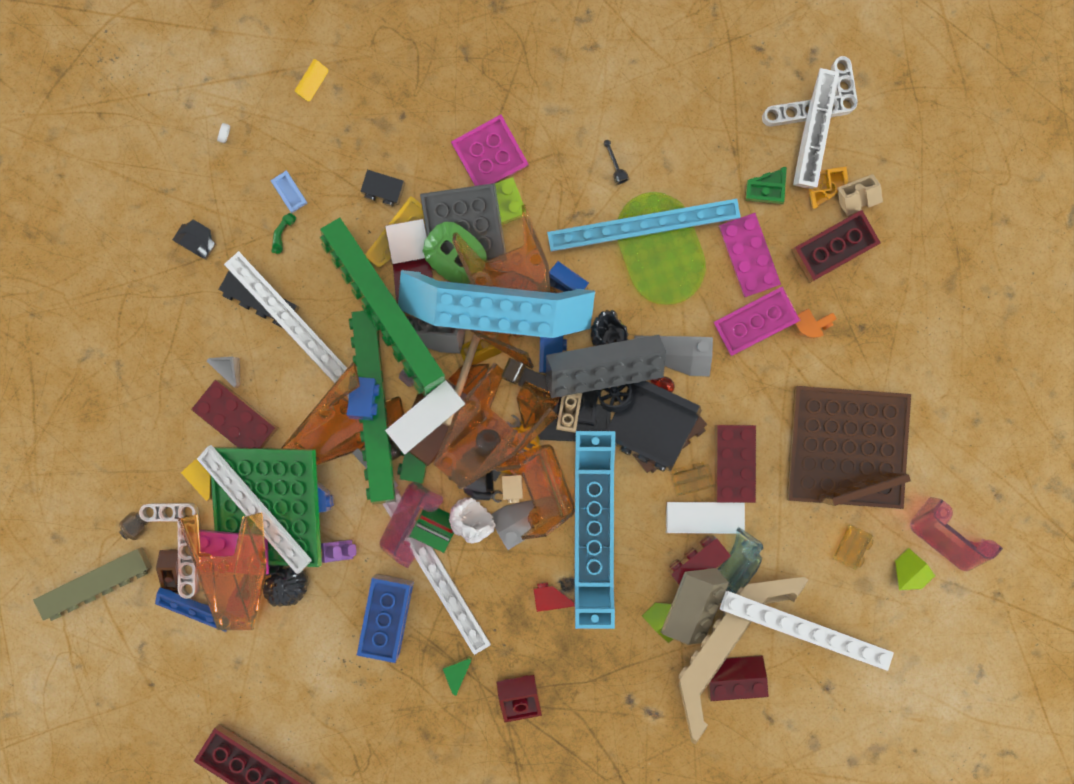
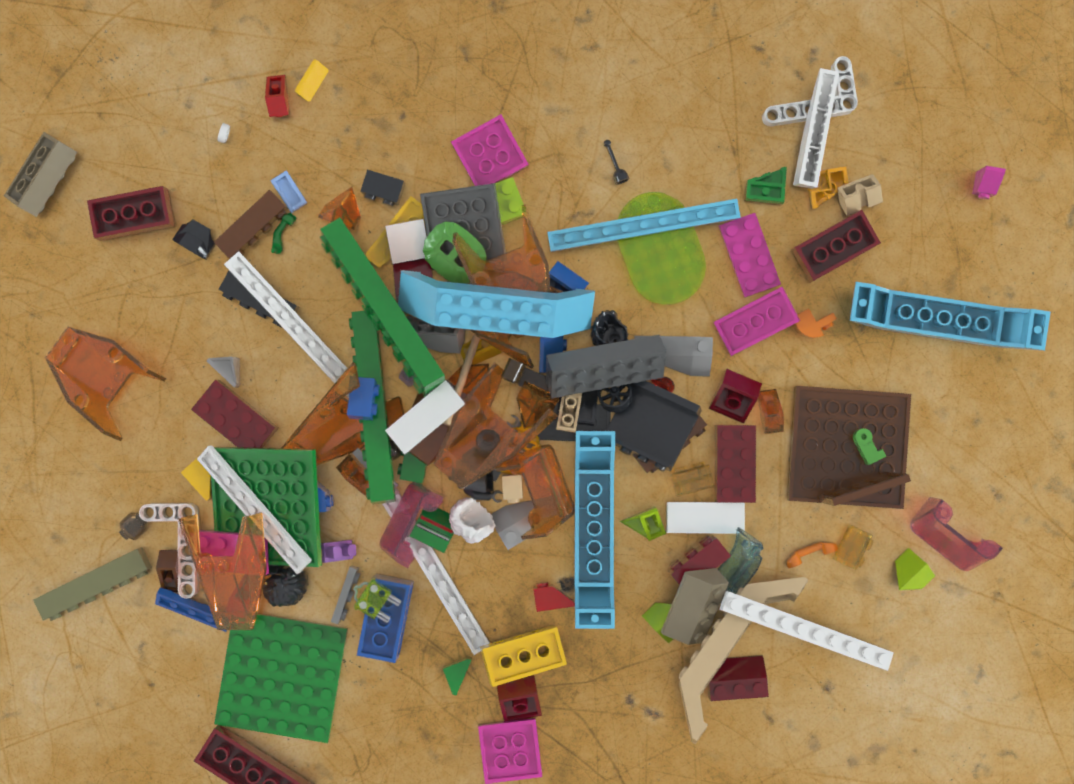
(40, 174): none -> dark tan slope
(92, 374): none -> clear orange windscreen
(130, 213): none -> dark red brick
(251, 225): none -> reddish brown brick
(277, 96): none -> red slope
(282, 678): none -> green plate
(343, 207): none -> clear orange slope
(346, 595): none -> light grey plate
(353, 473): none -> clear orange slope
(371, 598): none -> clear neon green piece
(510, 751): none -> dark pink plate
(532, 664): none -> yellow brick
(646, 523): none -> lime slope
(735, 396): none -> dark red slope
(771, 411): none -> clear orange slope
(795, 560): none -> orange bar
(866, 447): none -> bright green leg
(949, 318): none -> medium azure slope
(988, 181): none -> dark pink slope

